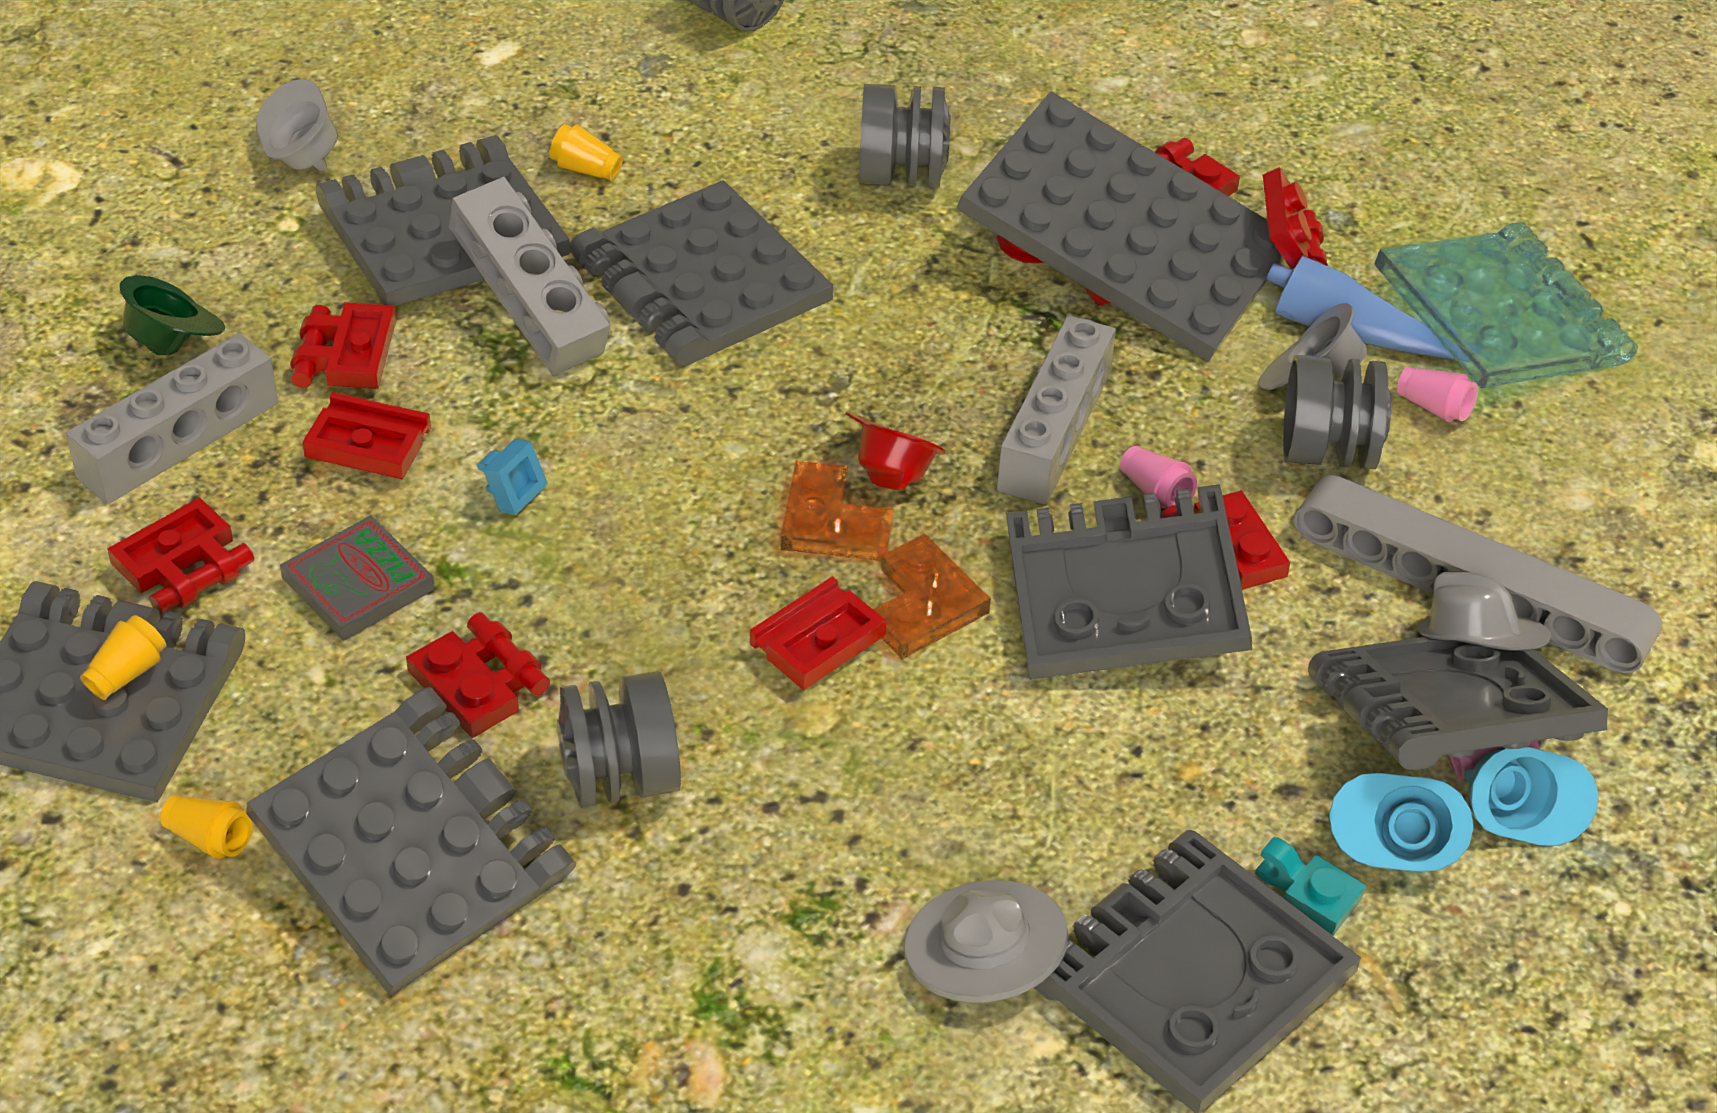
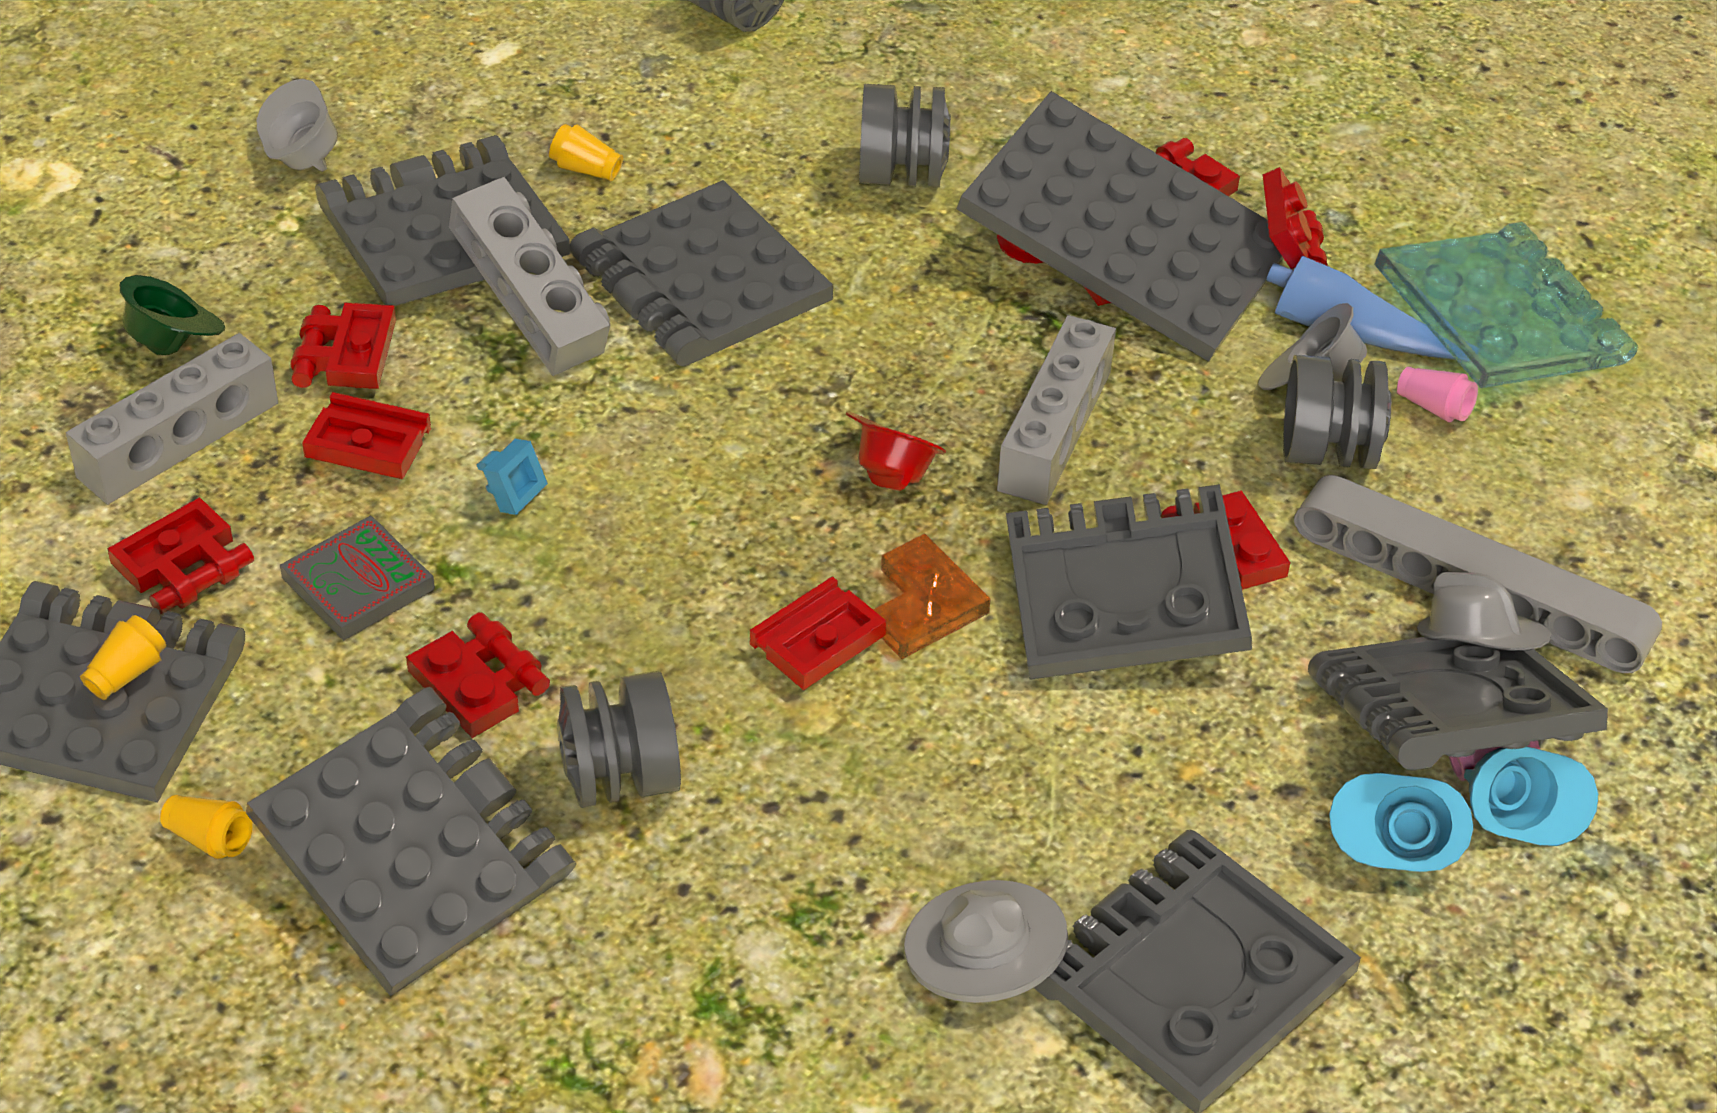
(823, 525): clear orange plate -> none
(1157, 474): bright pink cone -> none
(1315, 889): teal plate -> none

